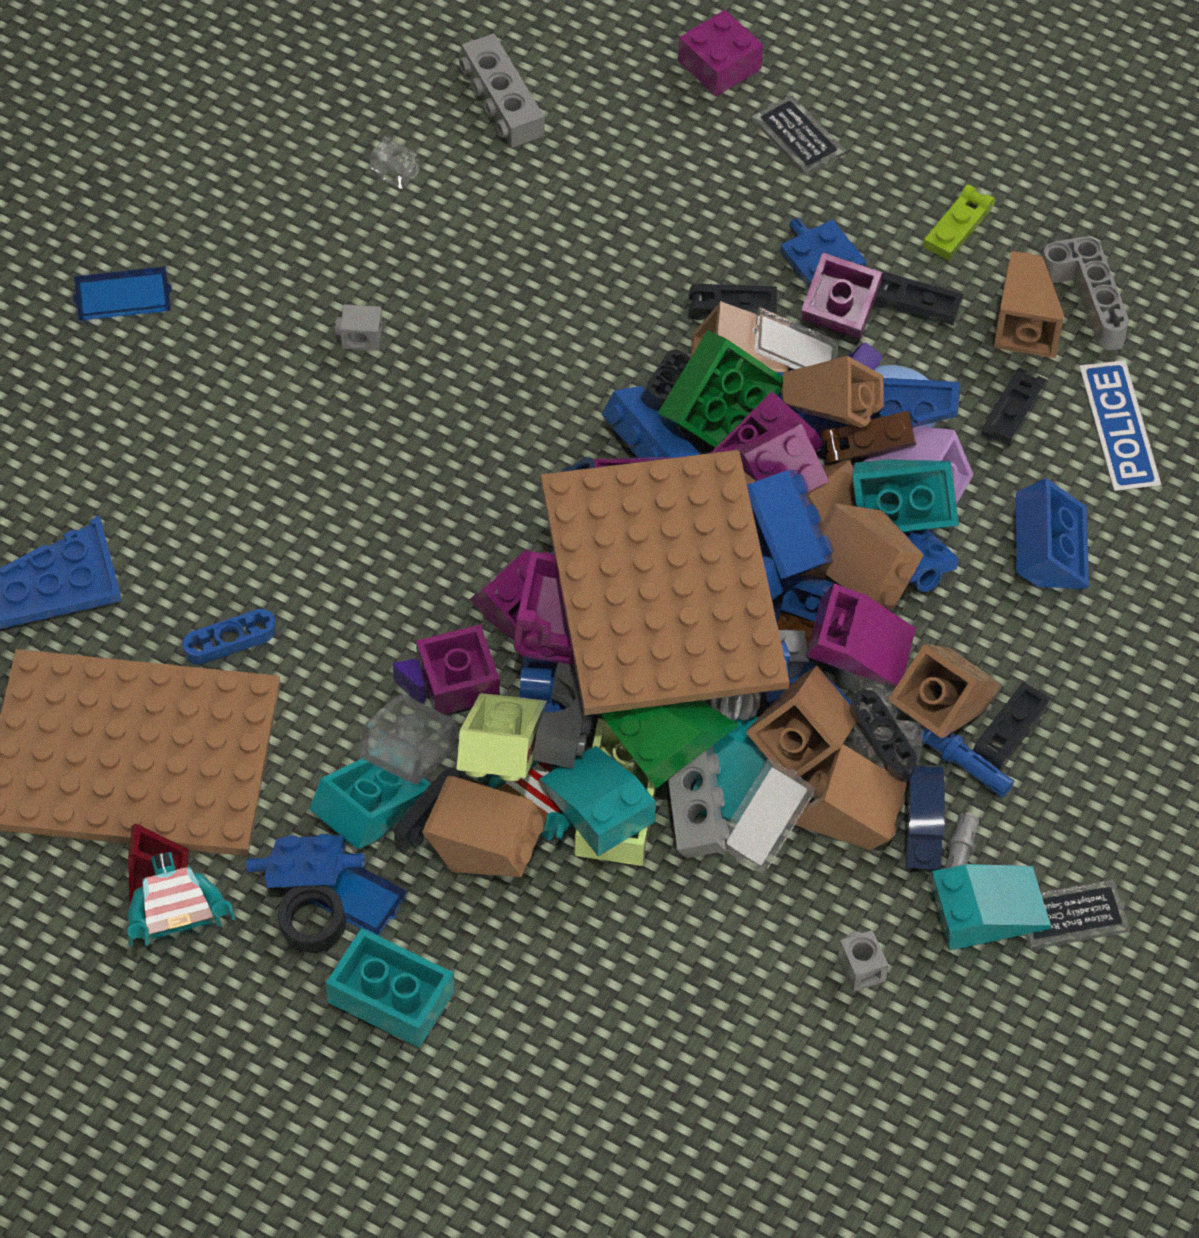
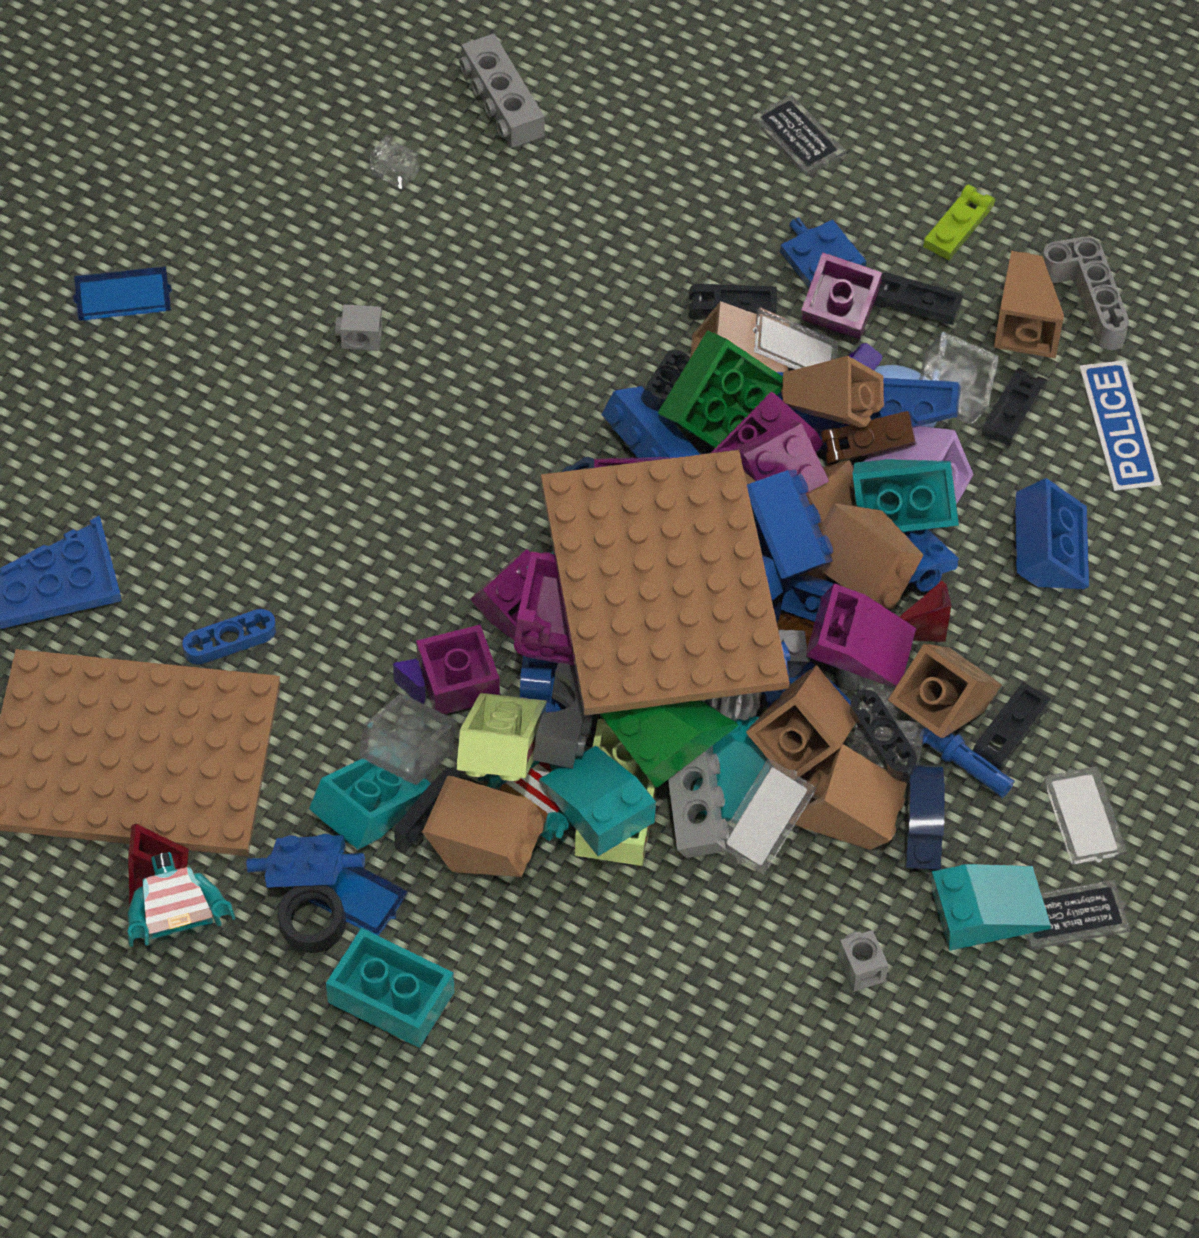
(720, 53): magenta brick -> none
(930, 615): none -> dark red slope
(962, 842): light grey pin -> none
(963, 363): none -> clear brick
(1084, 815): none -> clear piece

